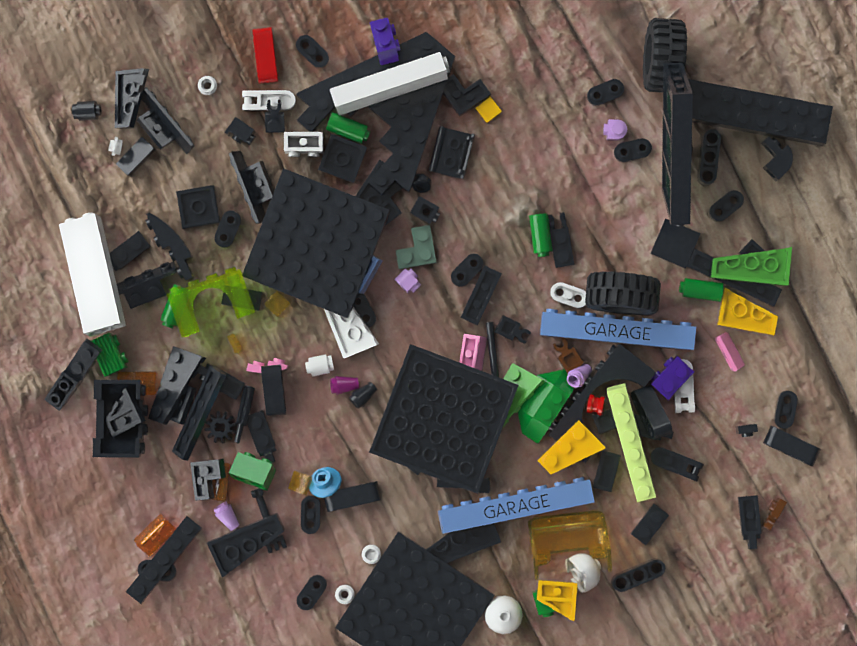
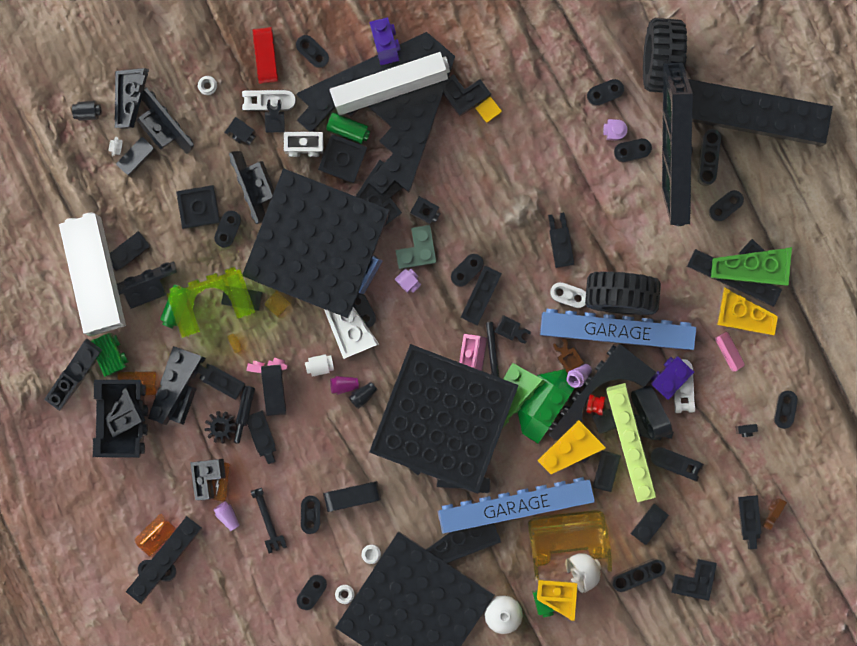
(168, 238): black slope -> none
(199, 413): black plate -> none
(240, 544): black wing -> none
(252, 470): brick -> none
(300, 482): clear yellow tile -> none
(329, 486): dark azure piece -> none
(421, 183): black tile -> none
(451, 153): black piece -> none
(541, 234): green brick -> none
(675, 244): black tile -> none
(699, 585): none -> black plate
(701, 289): green brick -> none
(782, 158): black brick -> none
(791, 446): black beam -> none

